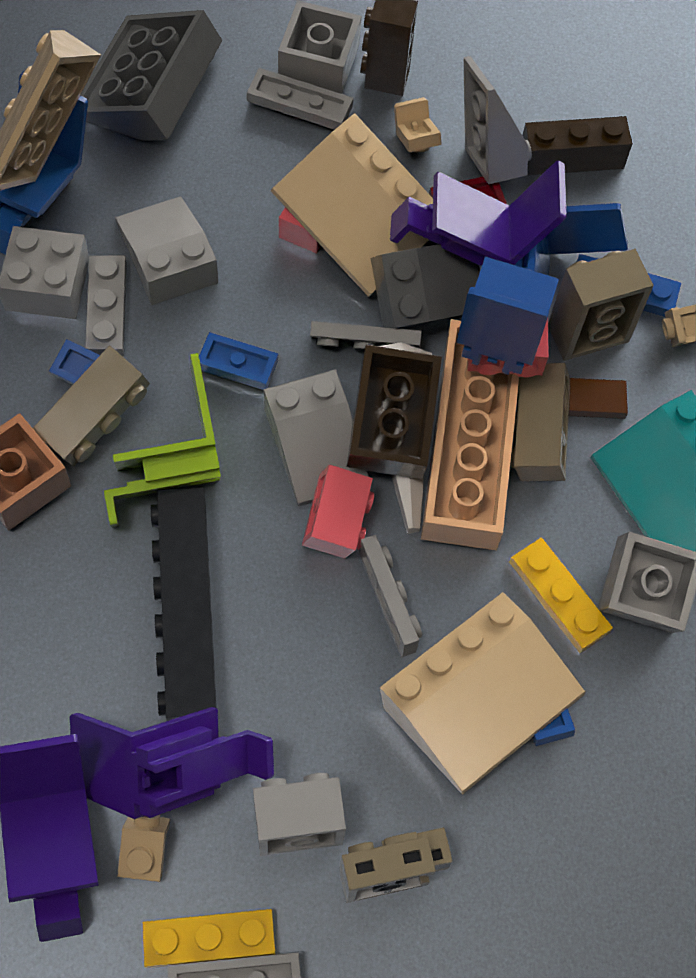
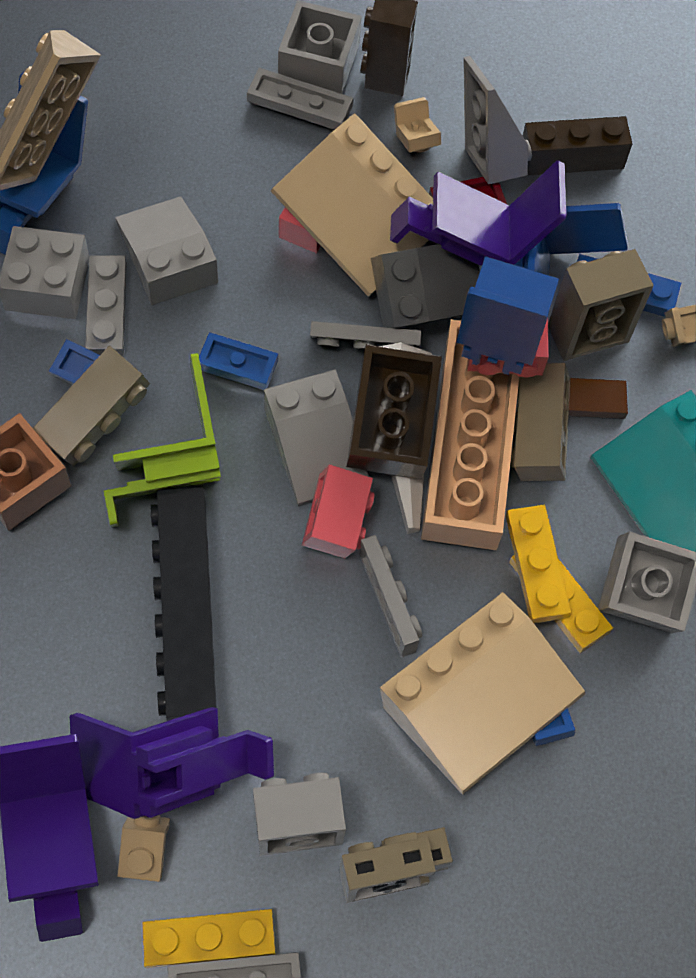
(150, 73): dark grey slope -> none
(538, 564): none -> yellow plate

